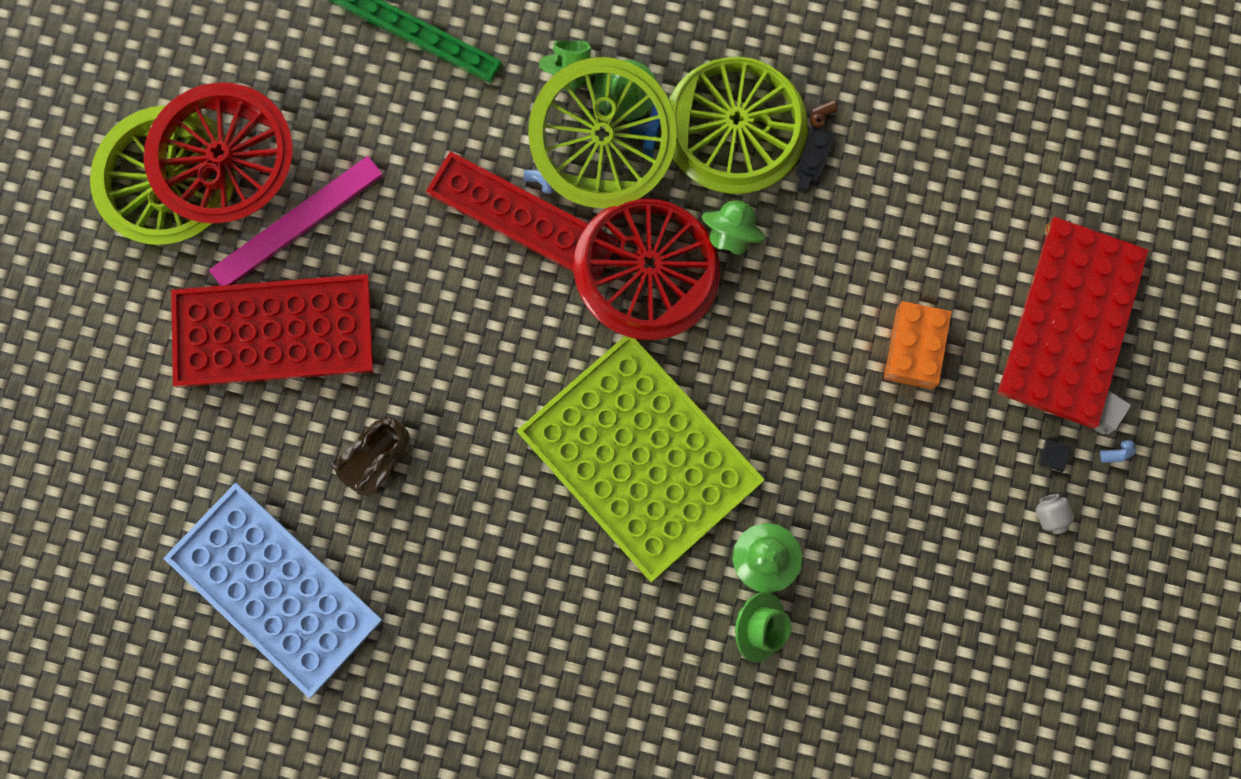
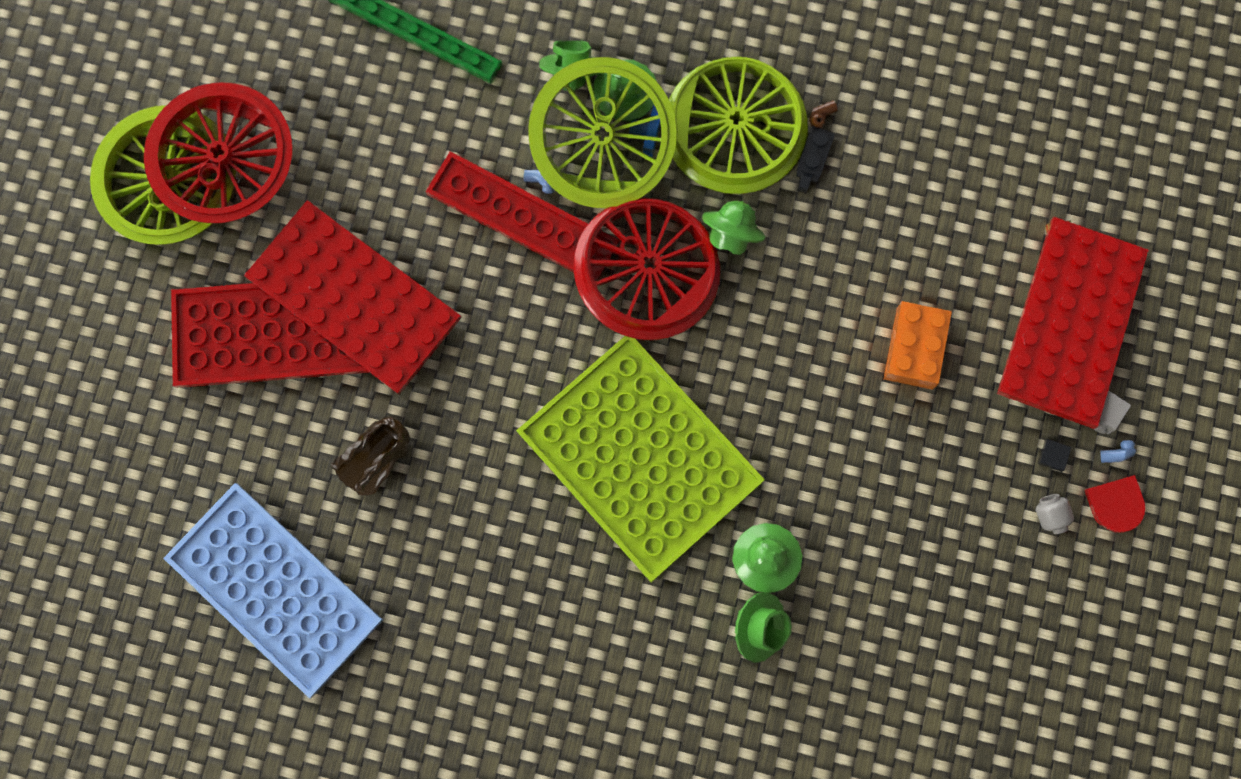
(296, 222): dark pink tile -> none
(353, 297): none -> red plate
(1117, 504): none -> red tile

